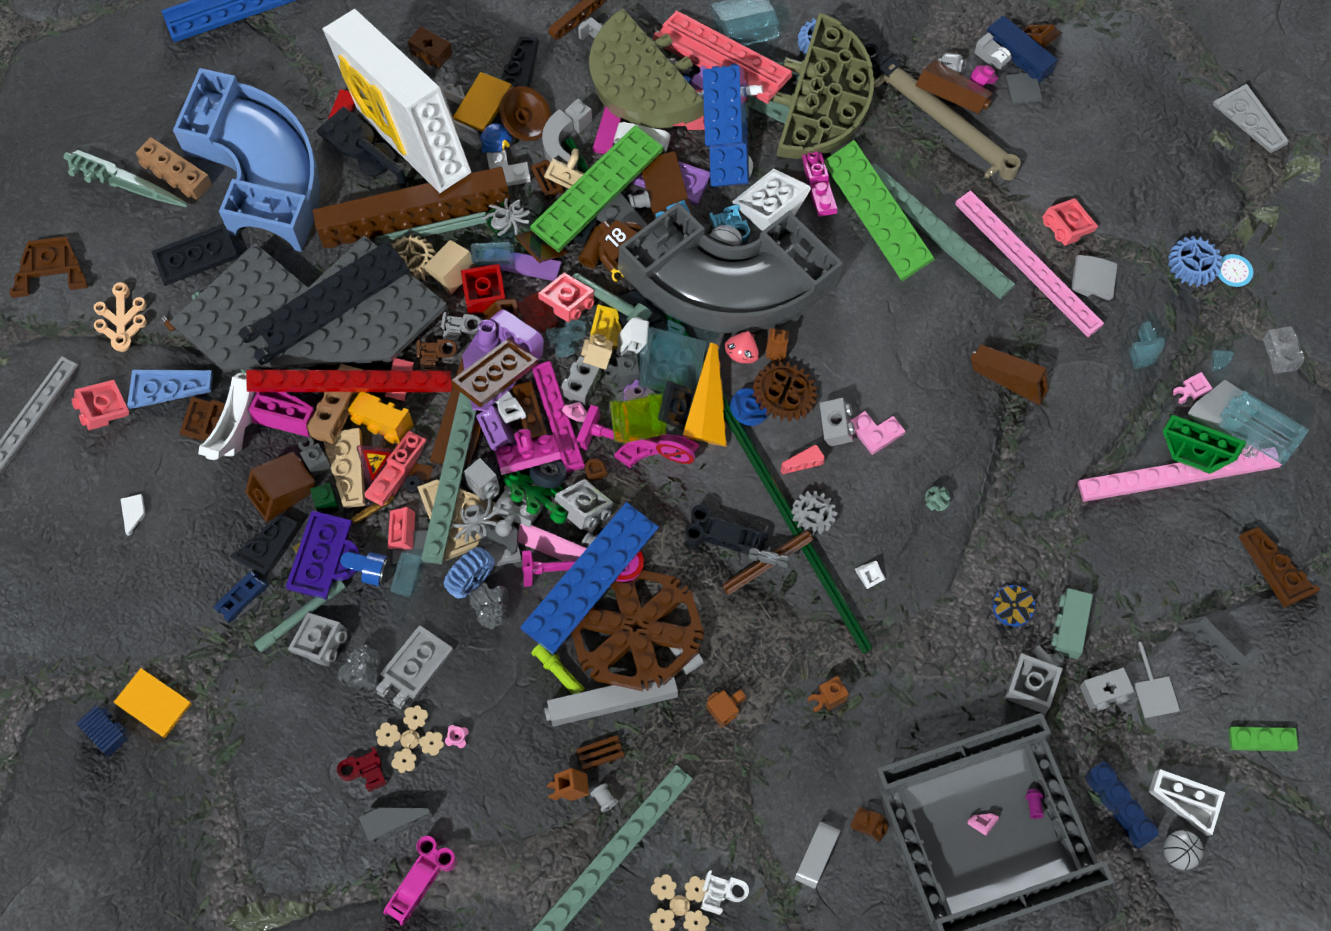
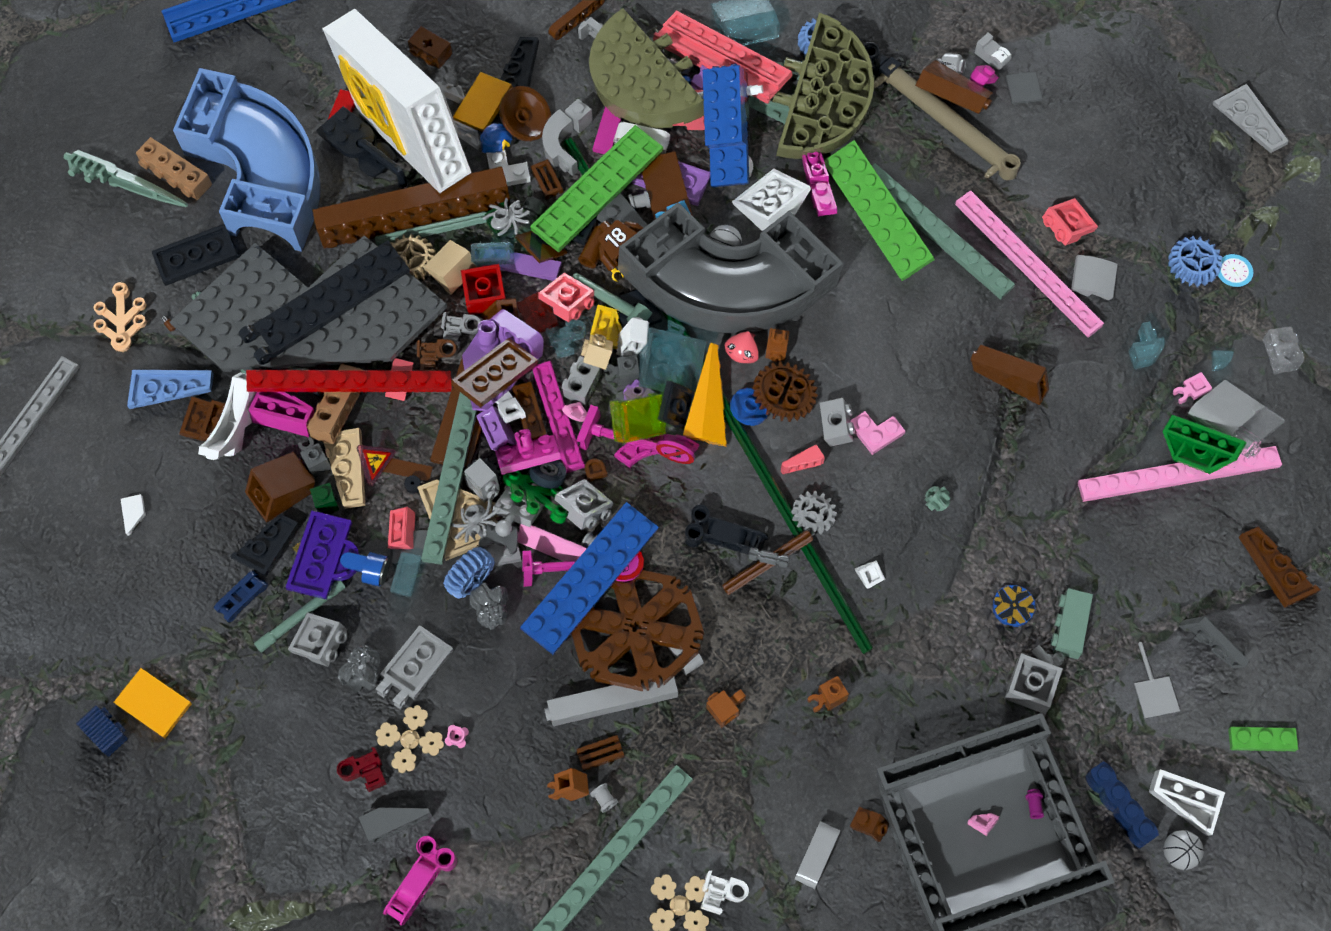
(47, 258): reddish brown wing -> none
(99, 404): coral plate -> none
(369, 511): pearl gold piece -> none
(380, 417): light orange wedge -> none
(397, 468): coral slope -> none
(552, 663): lime pin -> none
(562, 173): tan plate -> none
(732, 219): medium azure piece -> none
(1024, 50): dark blue brick -> none
(1042, 33): reddish brown slope -> none
(1116, 681): light grey brick -> none
(1259, 436): clear light blue piece -> none

